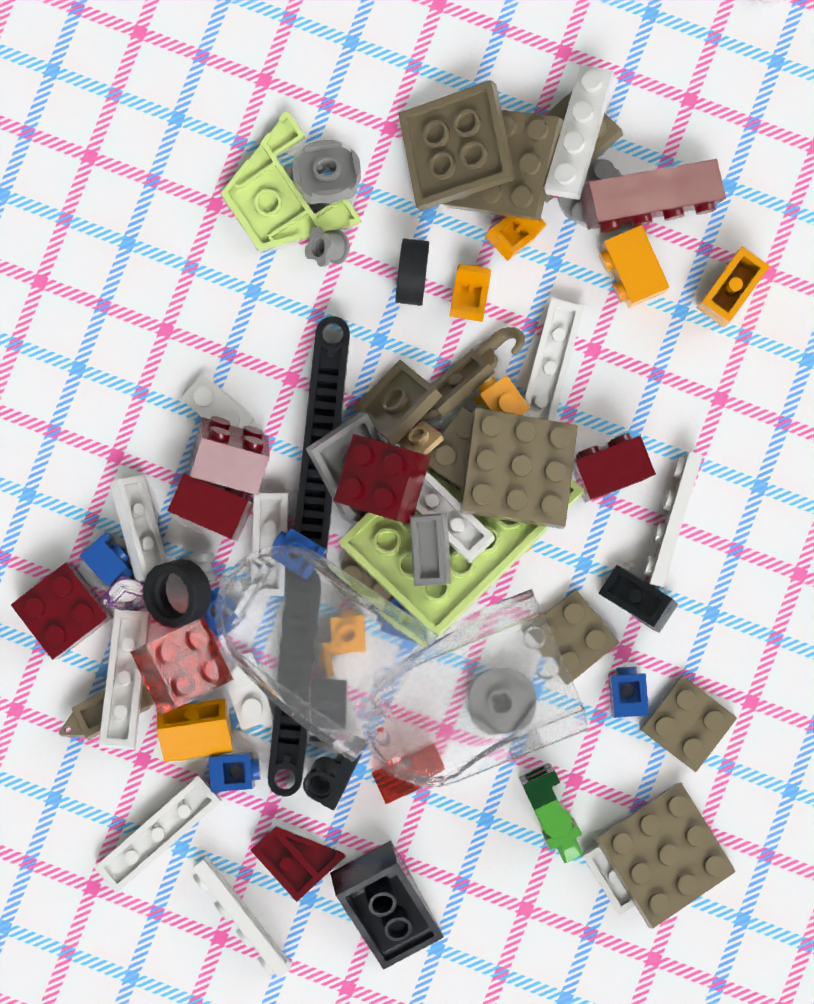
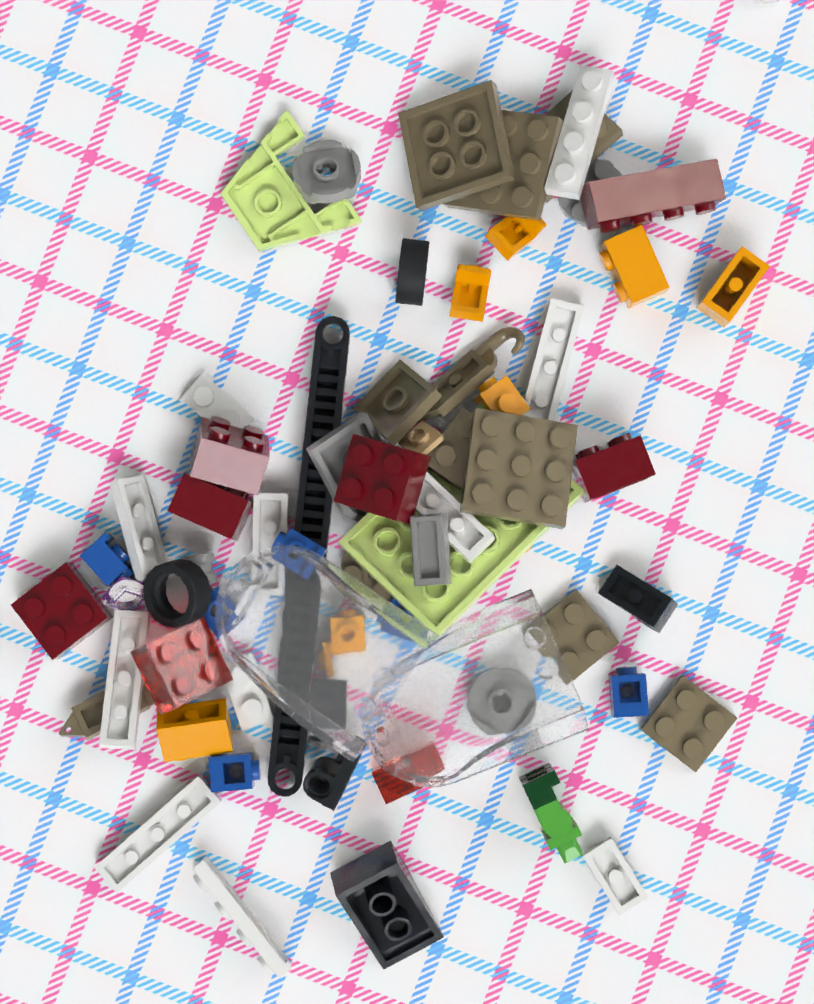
(295, 860): dark red wing -> none
(327, 247): light grey brick -> none
(665, 855): dark tan plate -> none
(676, 505): white plate -> none

